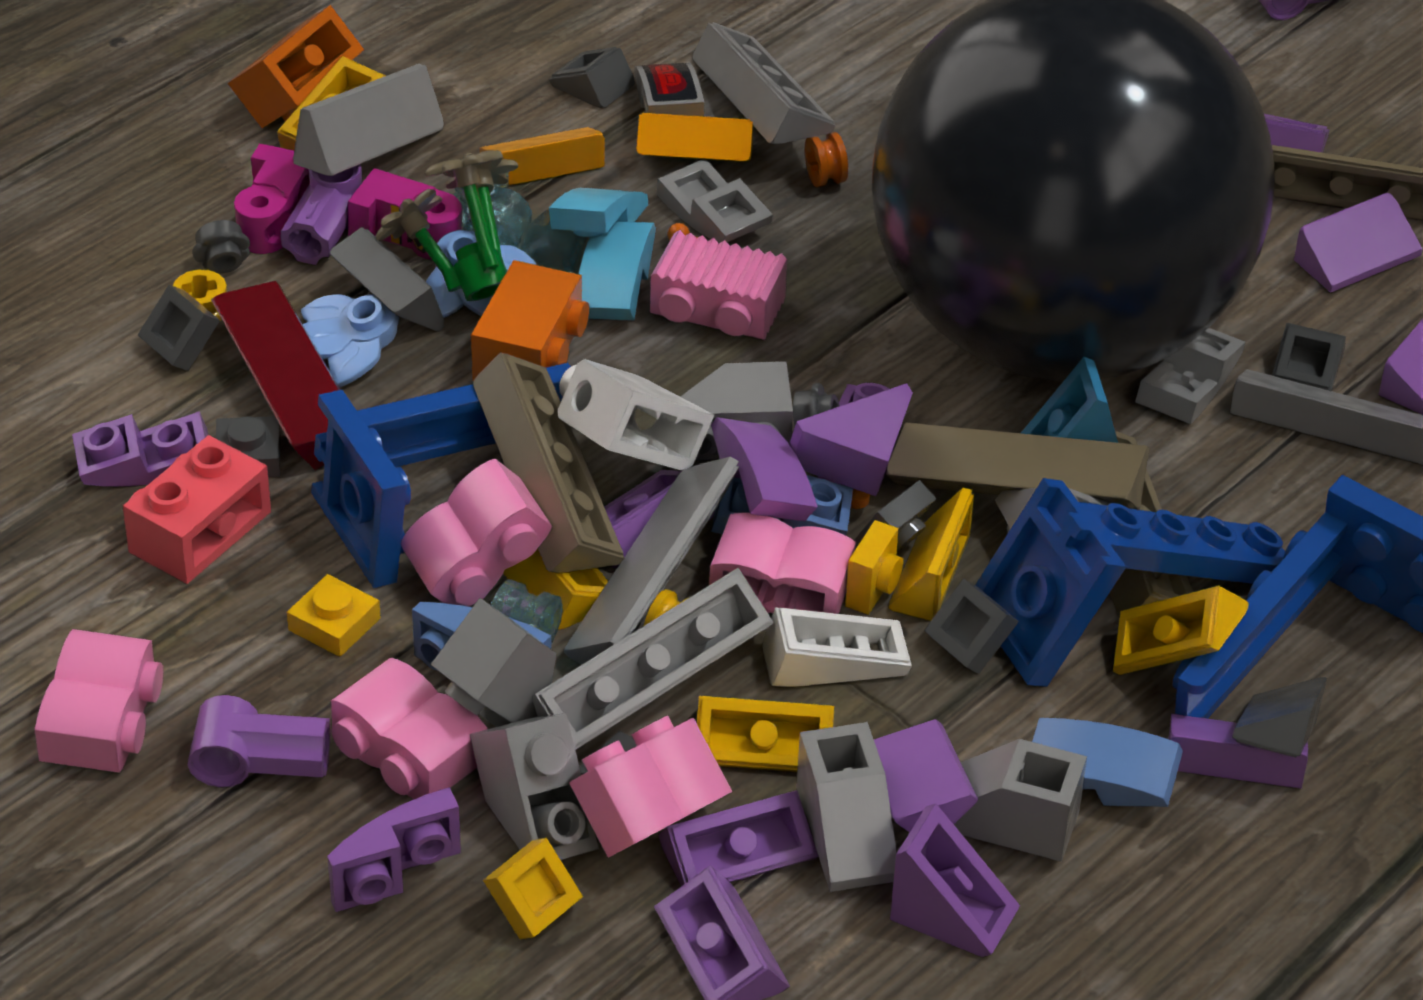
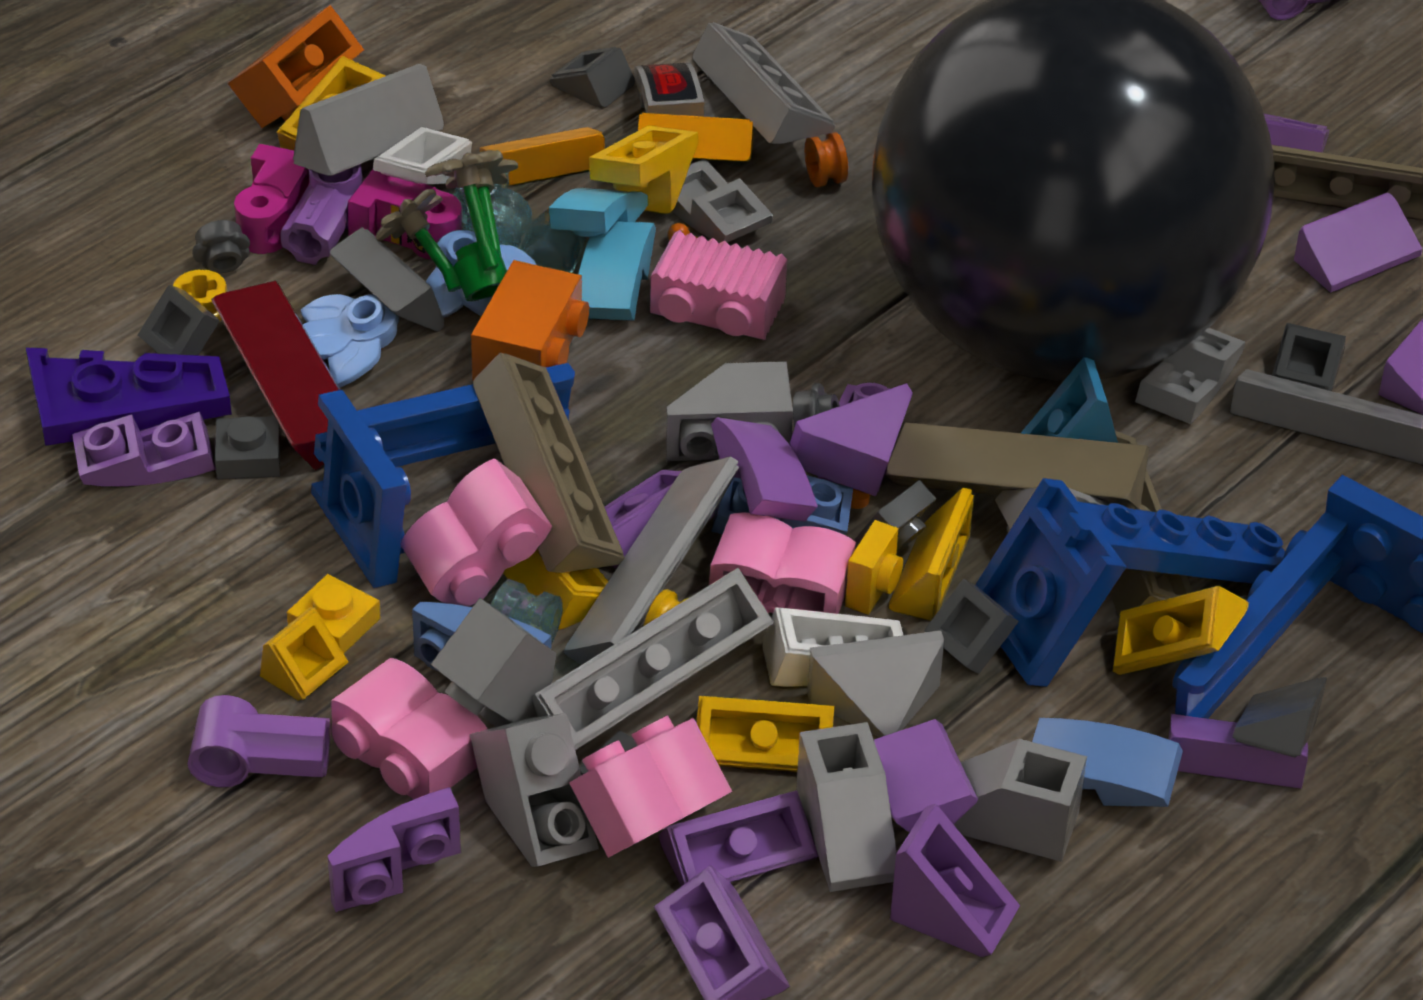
(94, 390): none -> dark purple wing
(97, 701): bright pink brick -> none
(197, 508): coral brick -> none
(301, 656): none -> yellow slope
(418, 152): none -> white slope
(533, 888): yellow plate -> none
(603, 408): white torso -> none
(648, 162): none -> yellow slope
(877, 679): none -> light grey slope

